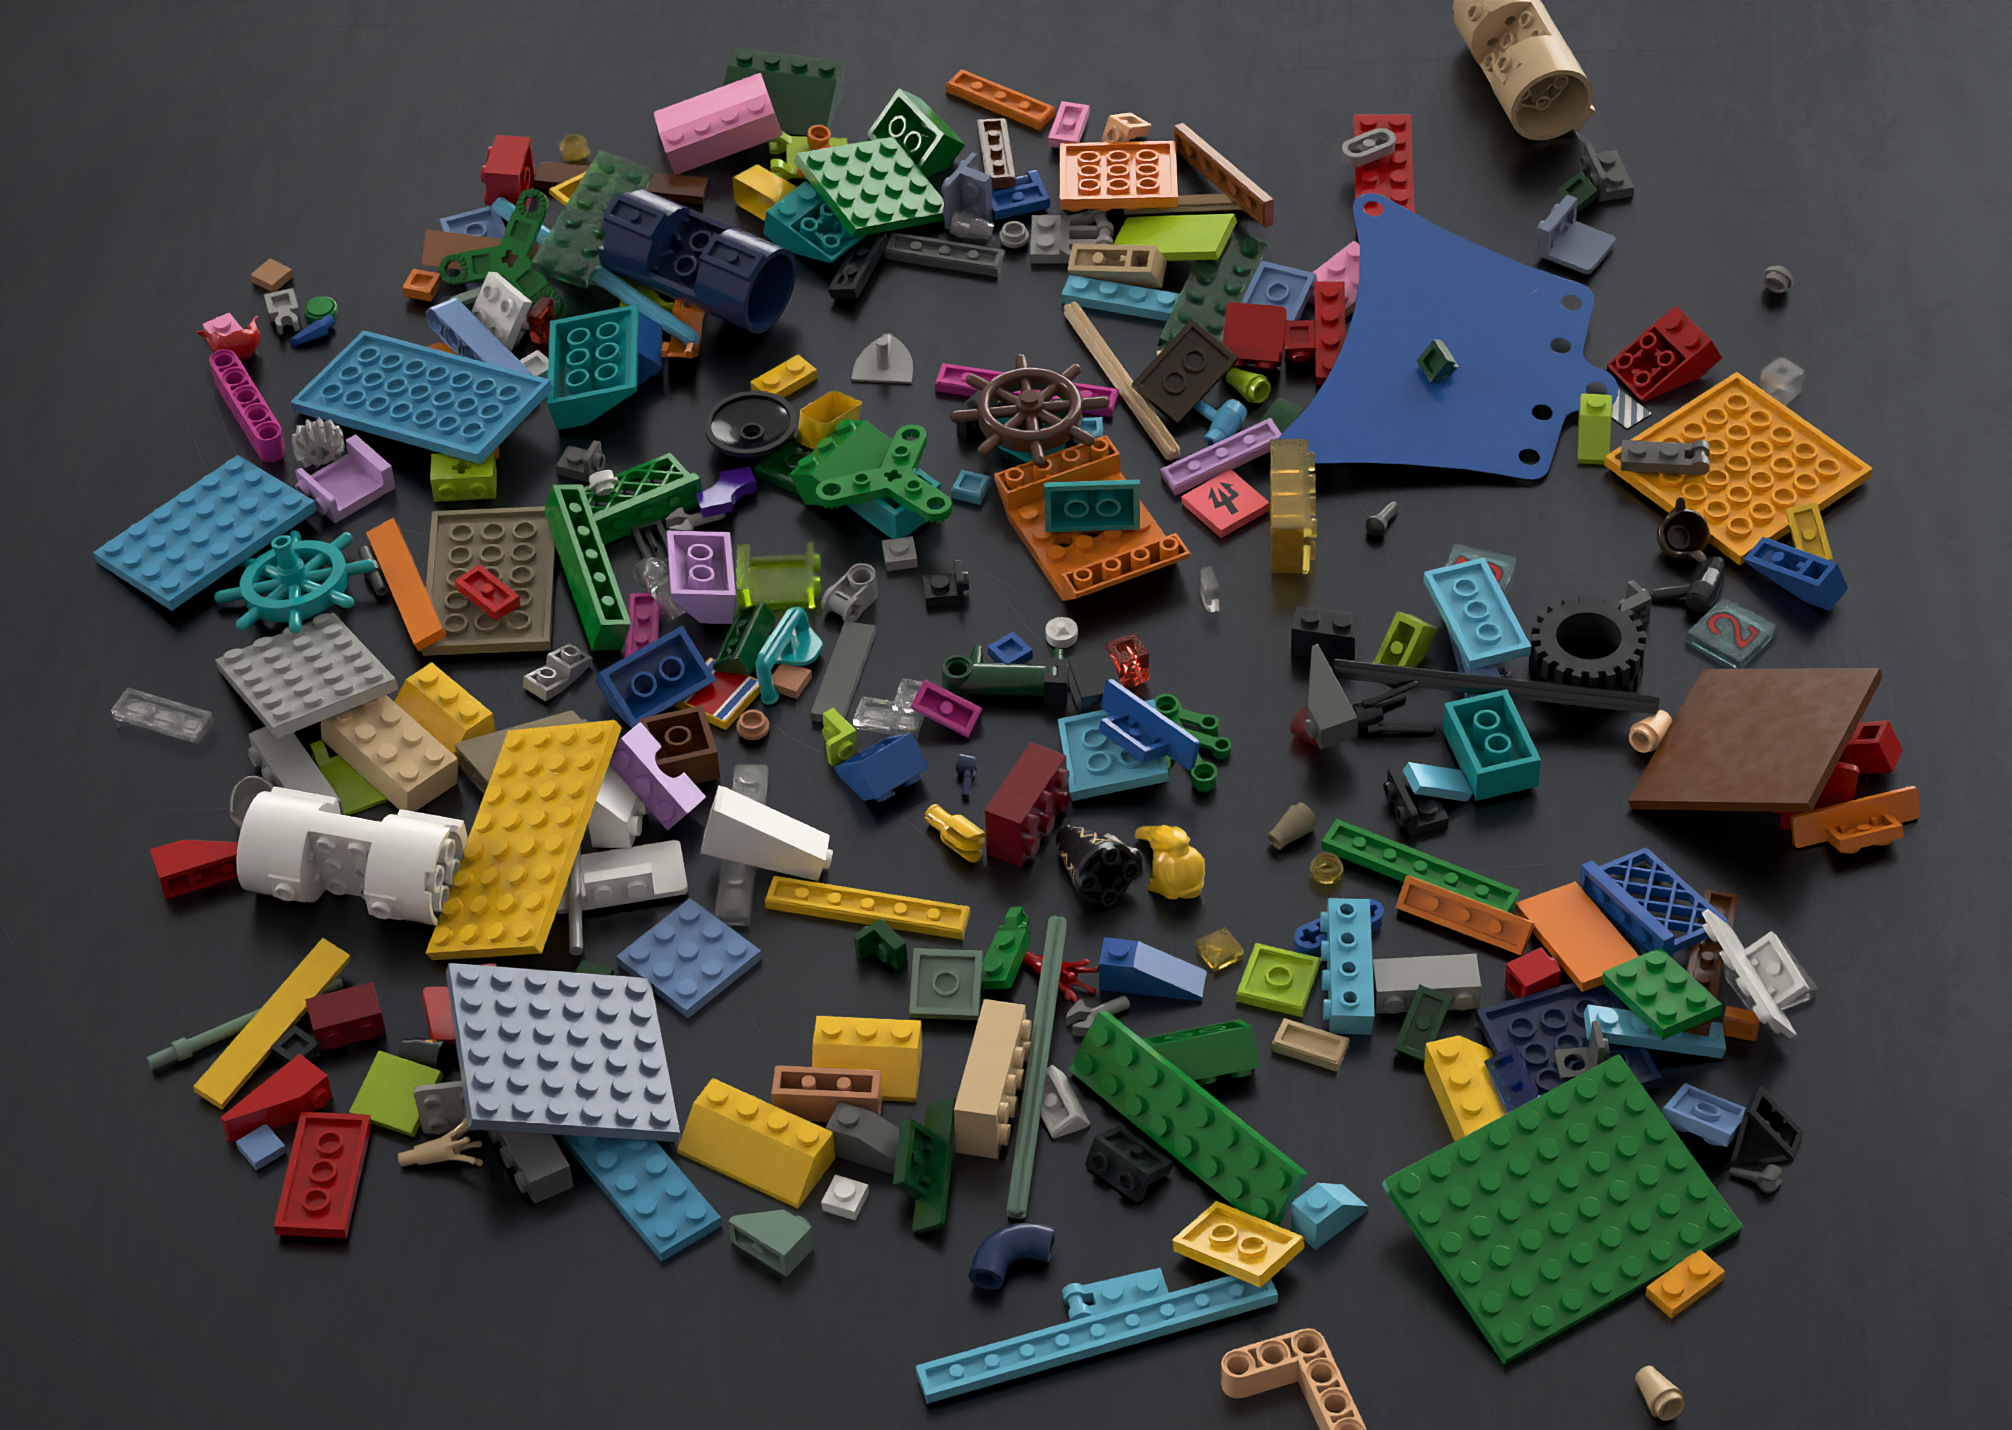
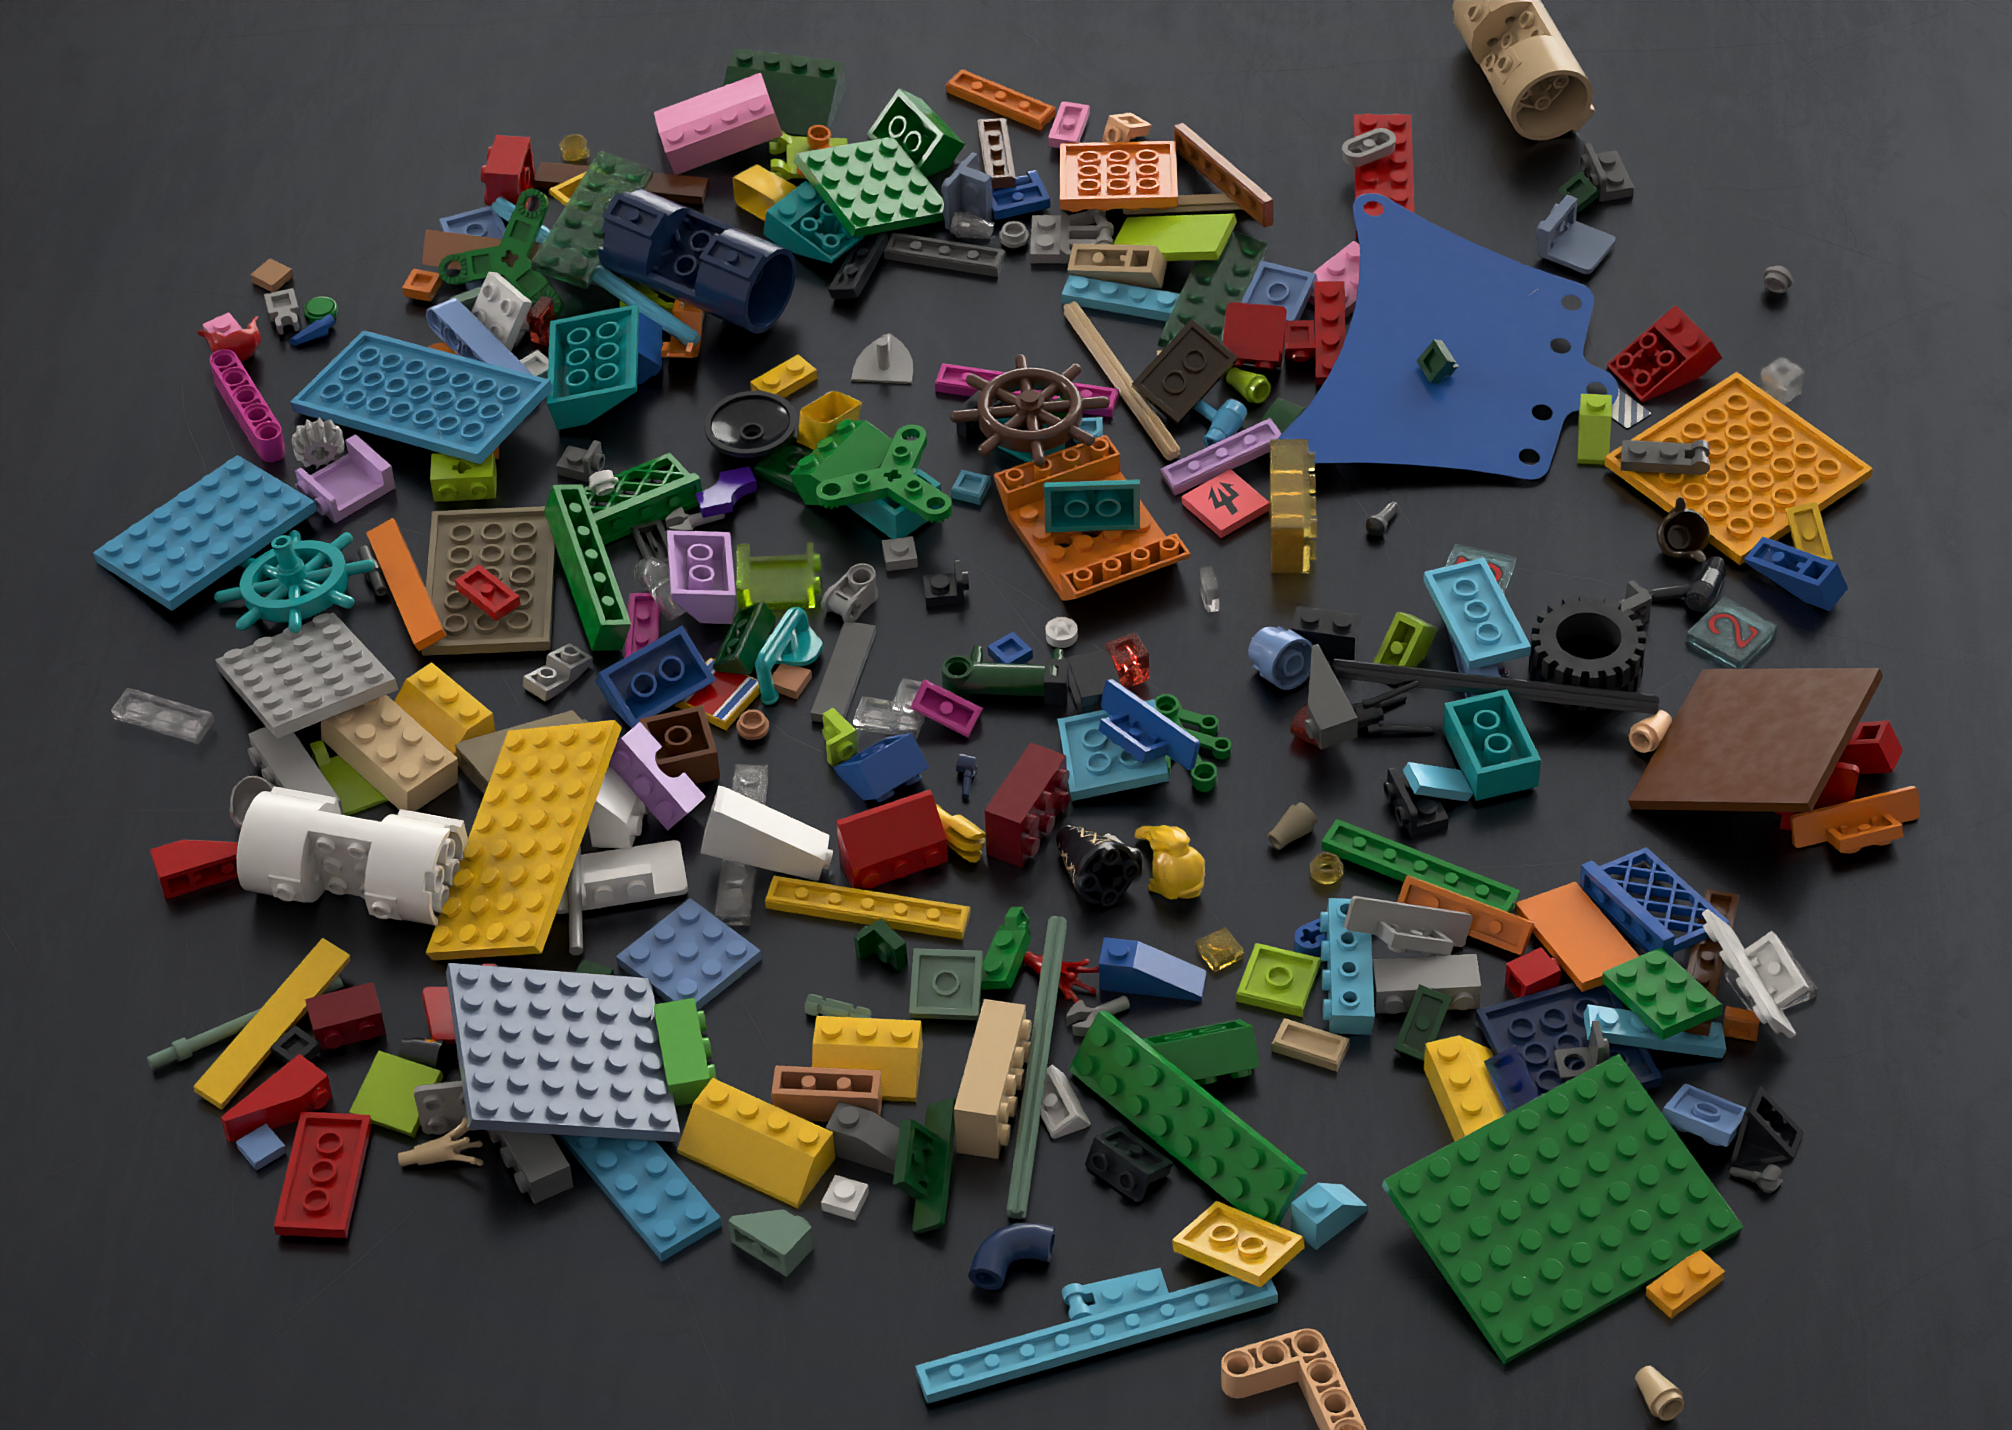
(684, 1049): none -> bright green brick
(816, 1005): none -> sand green axle
(891, 841): none -> red slope
(1281, 656): none -> medium blue piece
(1409, 926): none -> light grey bracket

